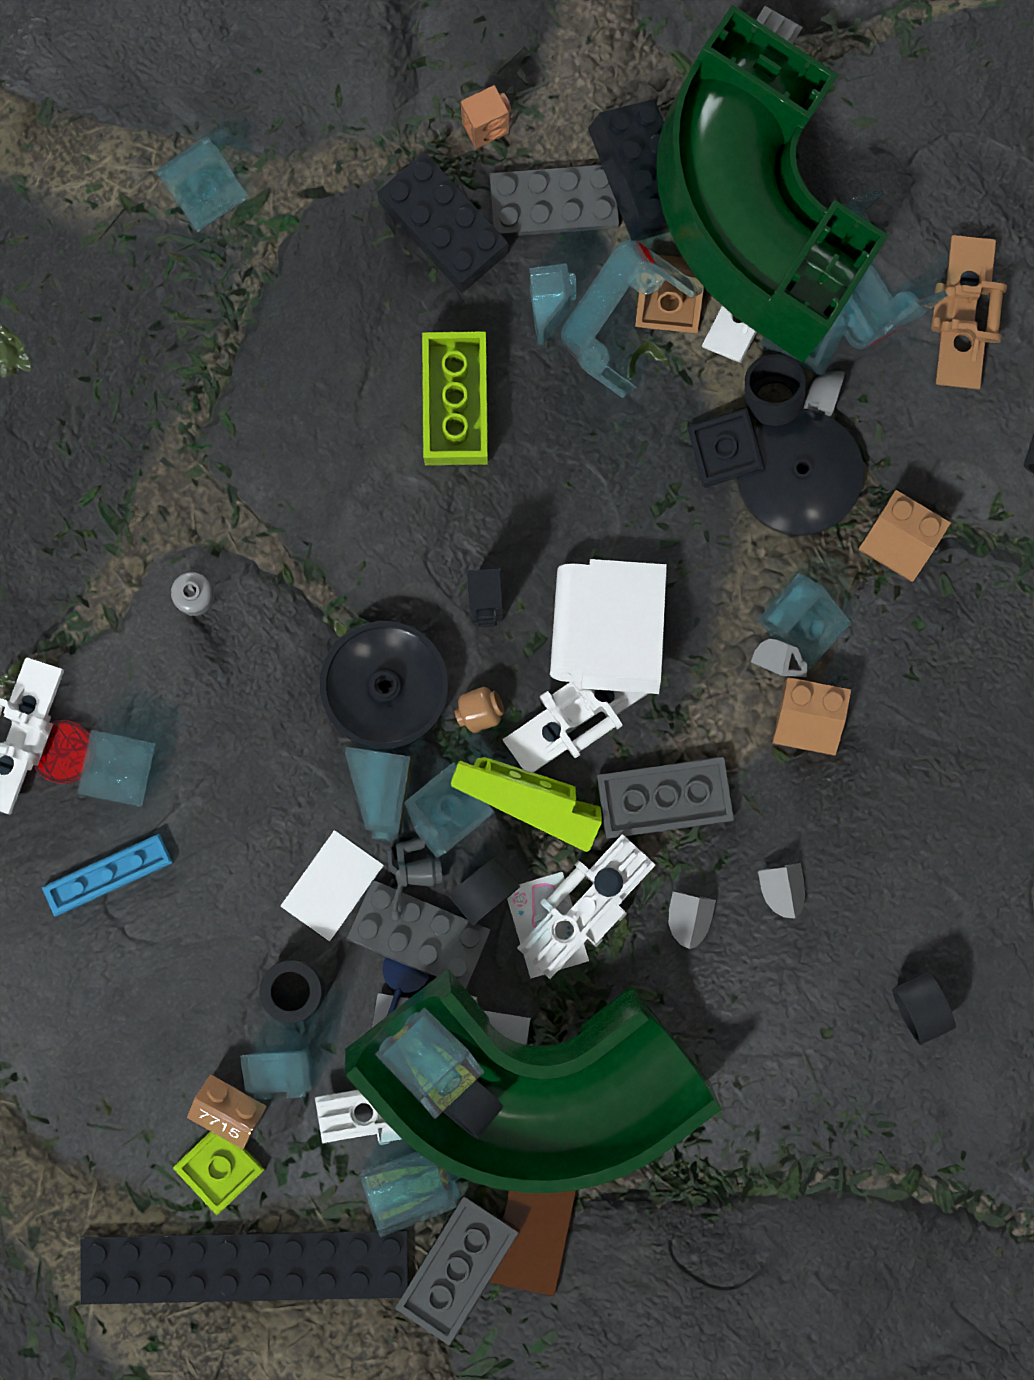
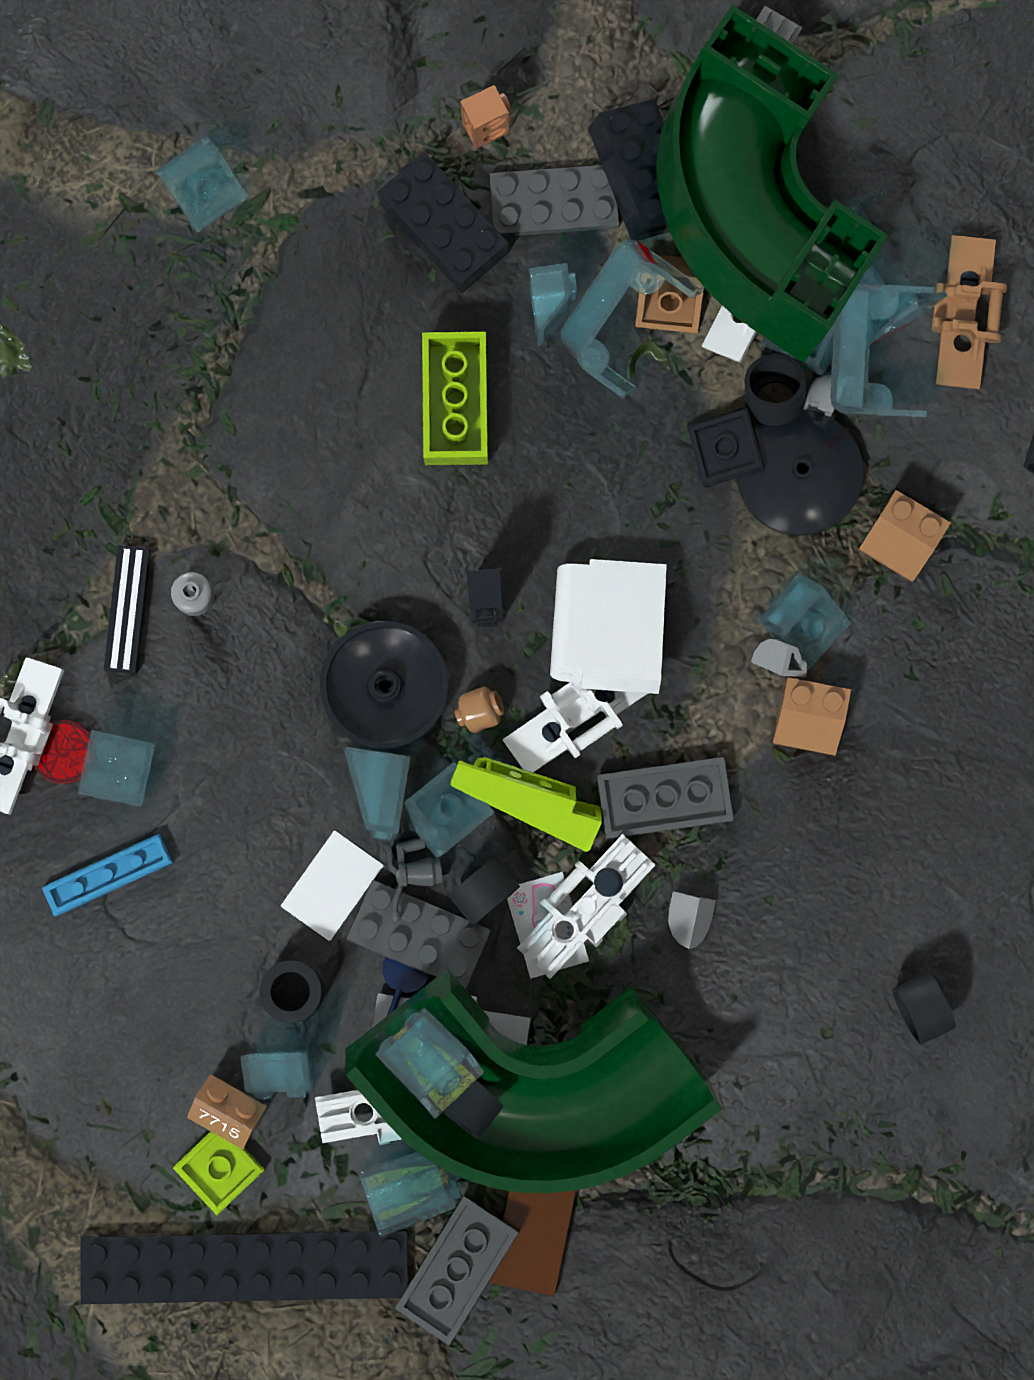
(127, 609): none -> black tile
(784, 889): light grey brick -> none
(851, 351): none -> clear light blue windscreen

